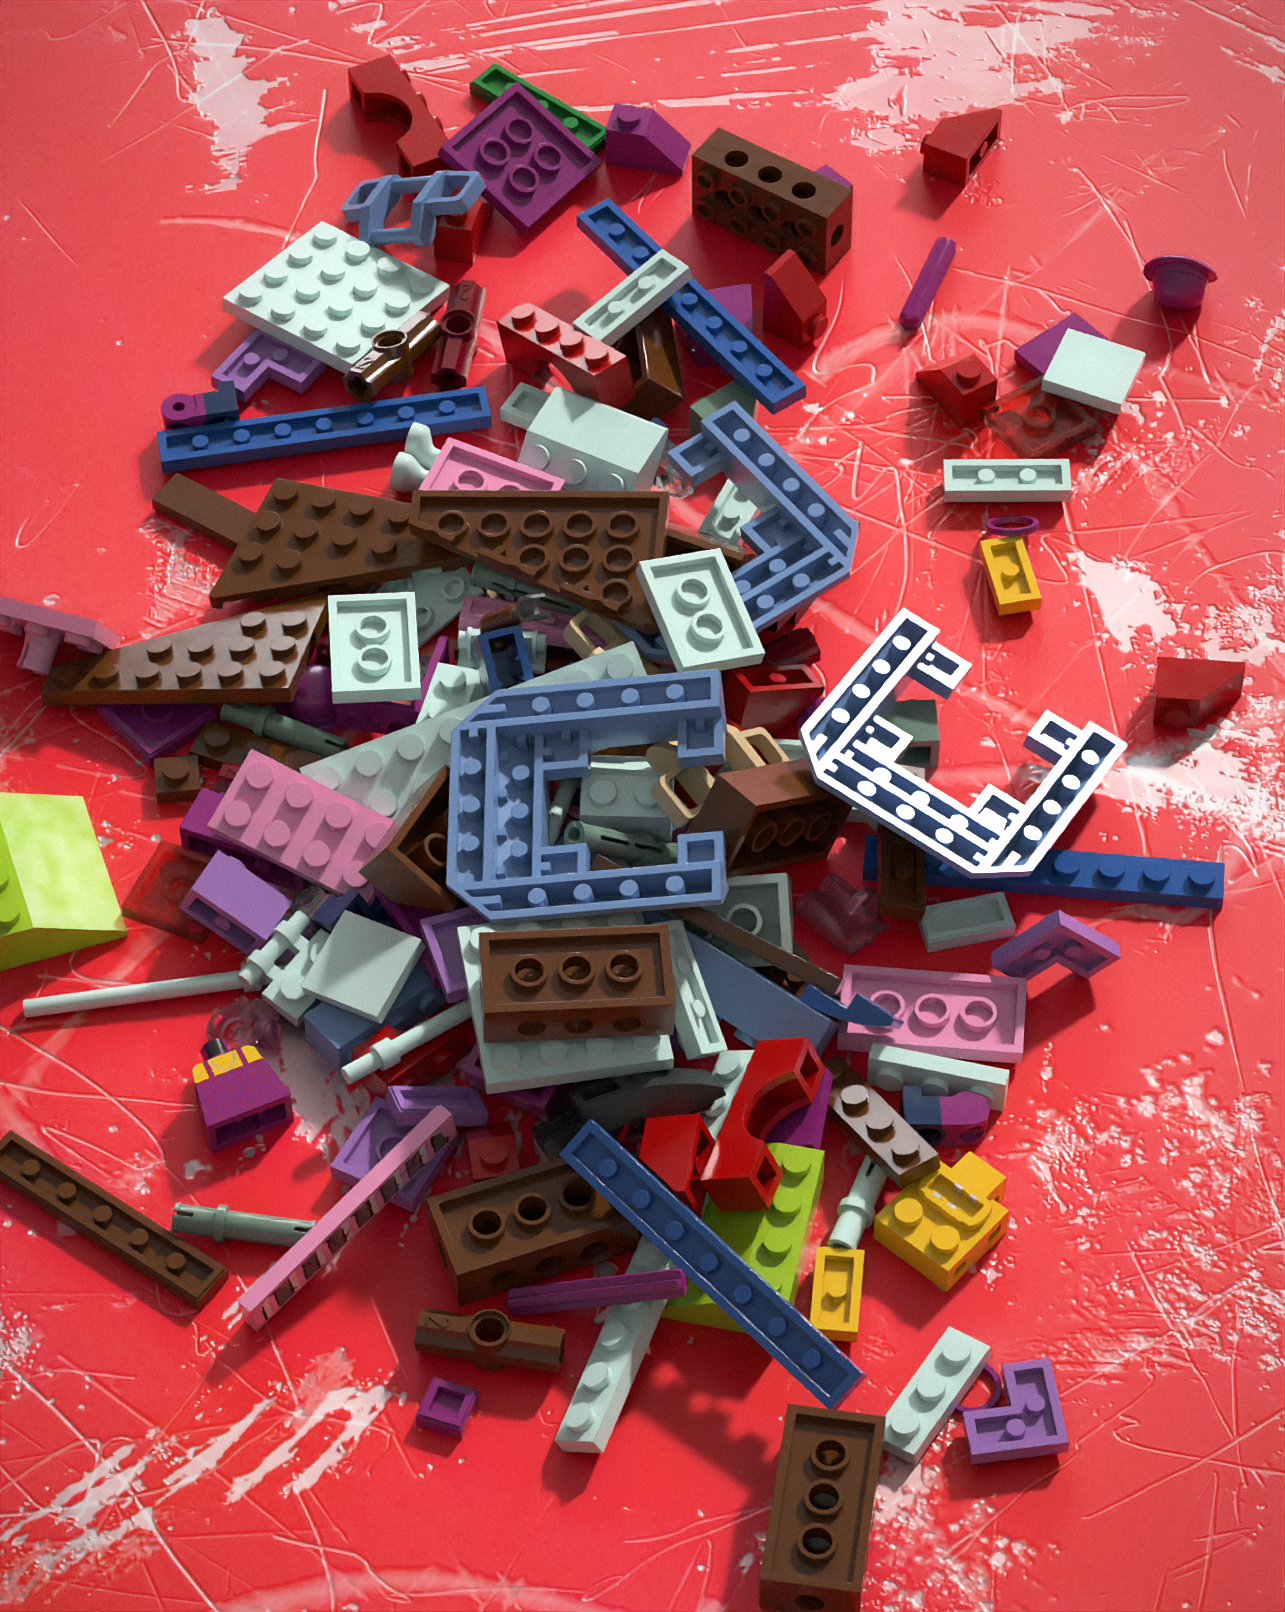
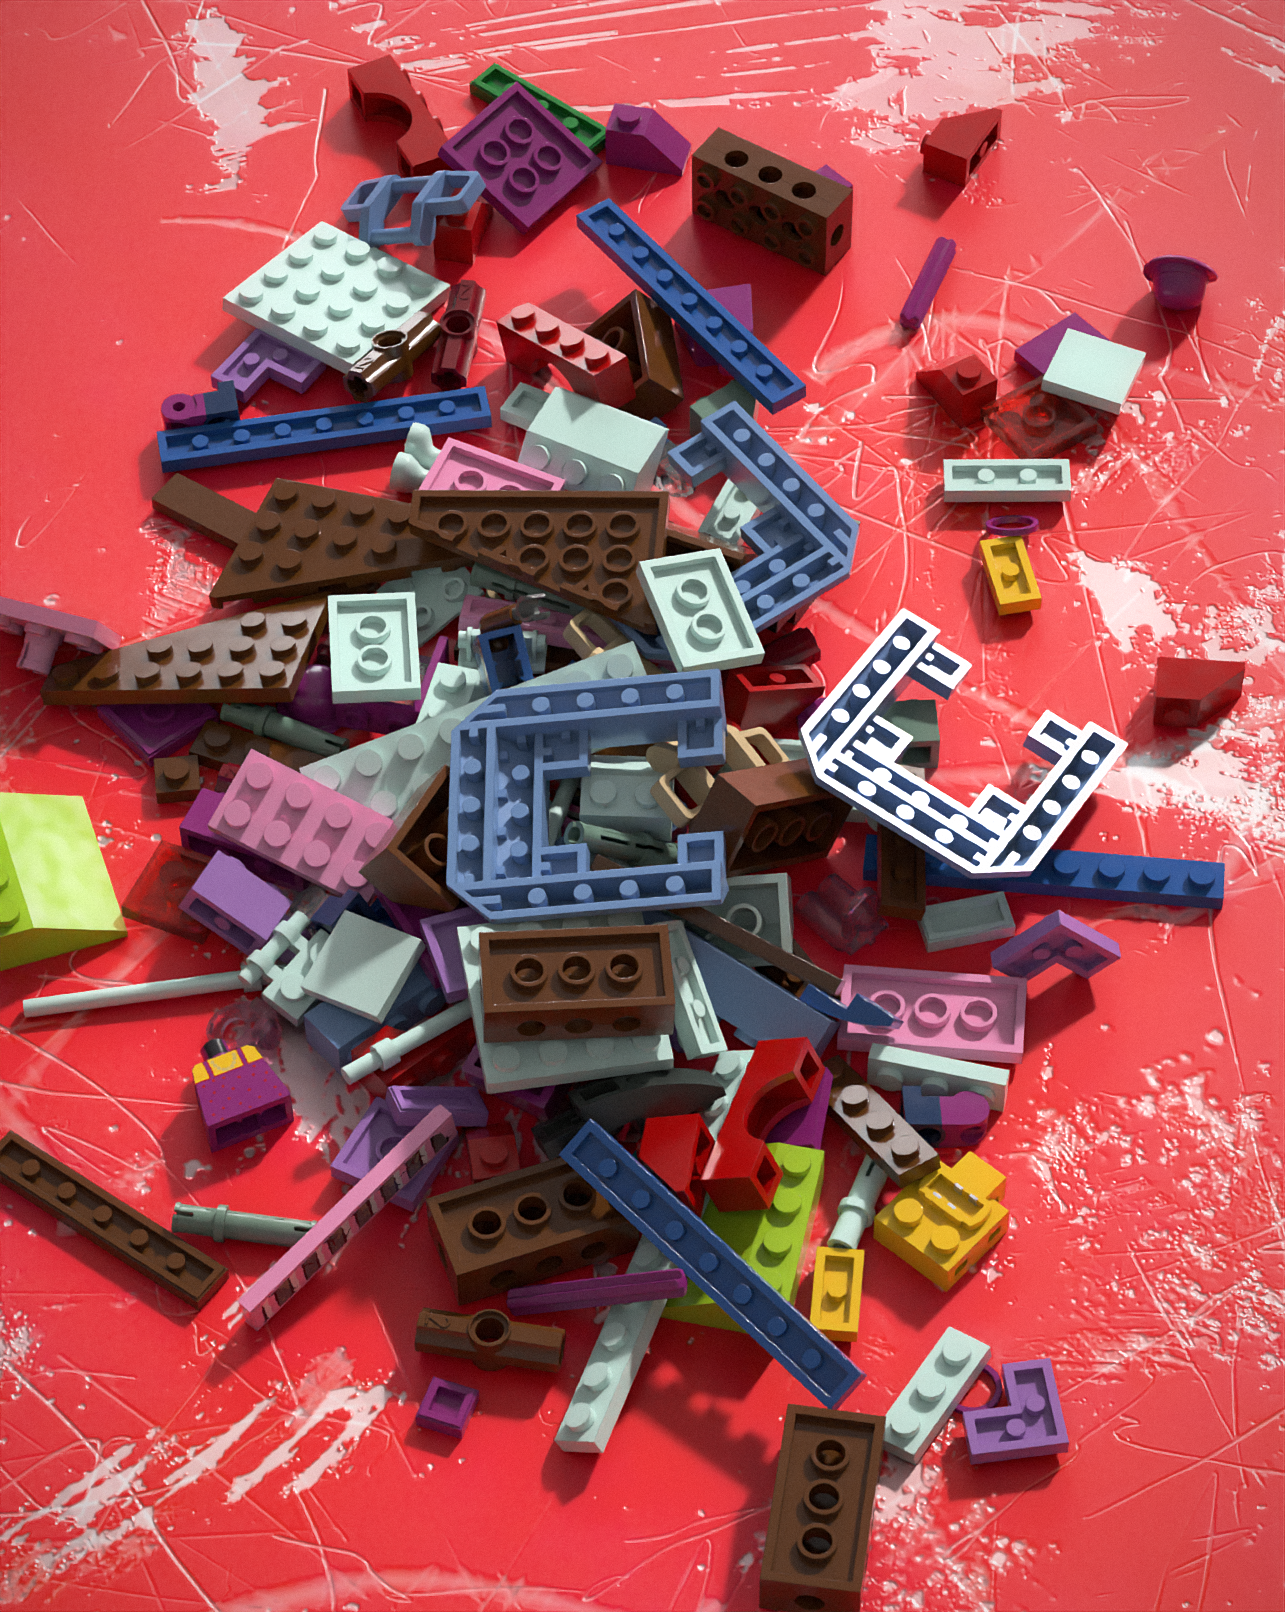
(634, 298): light aqua plate -> none
(793, 302): red slope -> none

